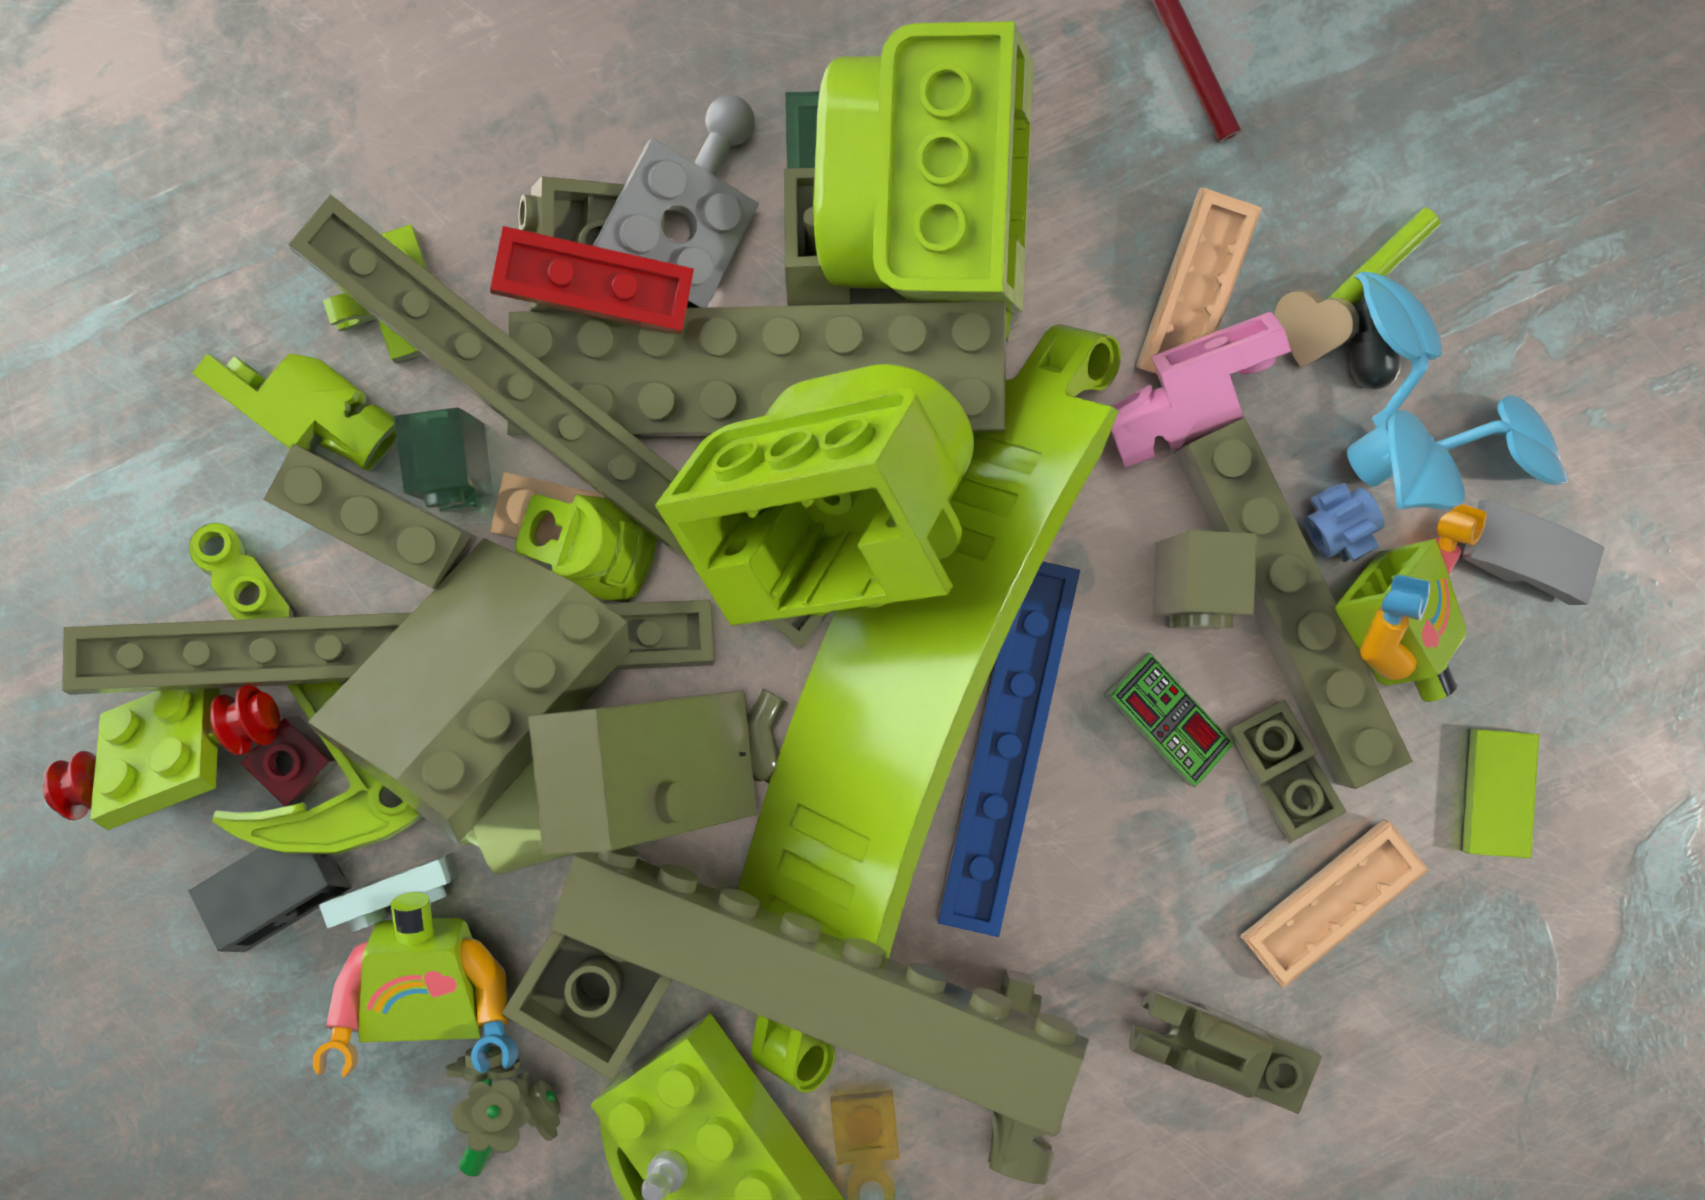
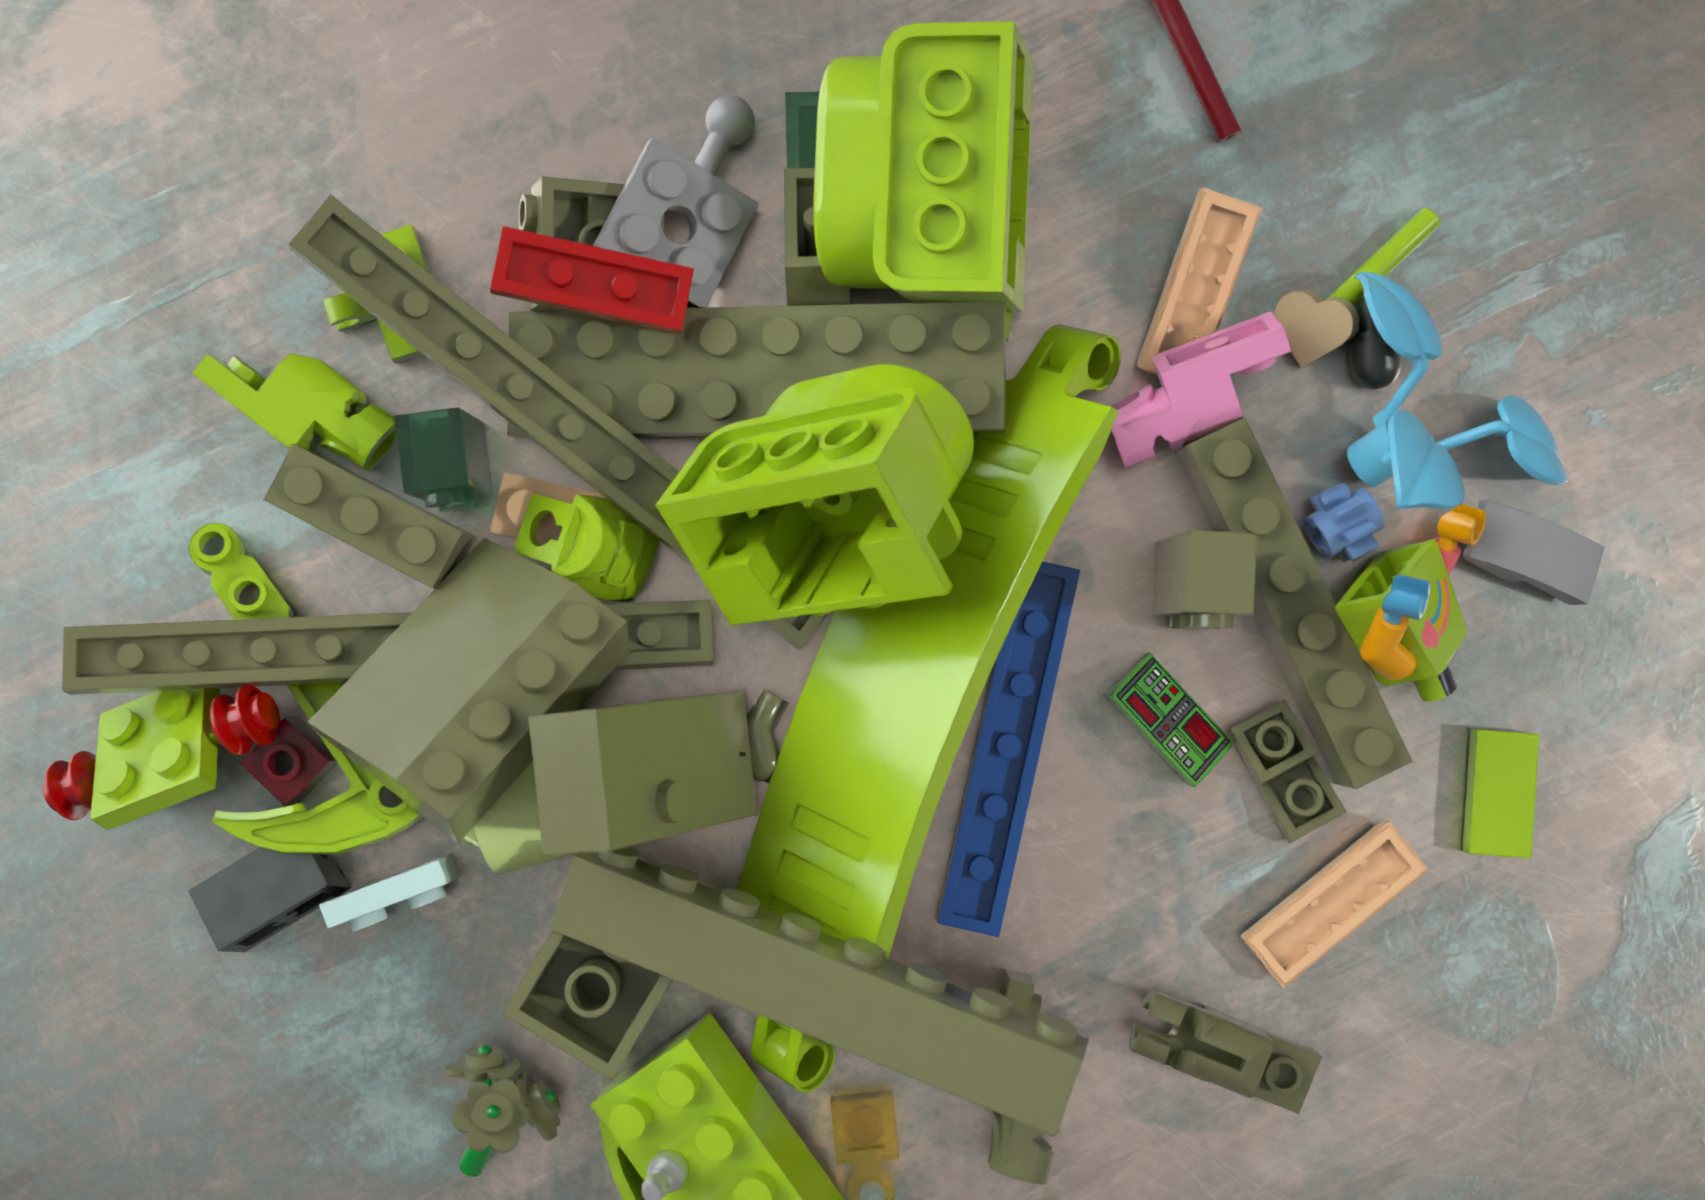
(419, 984): torso -> none

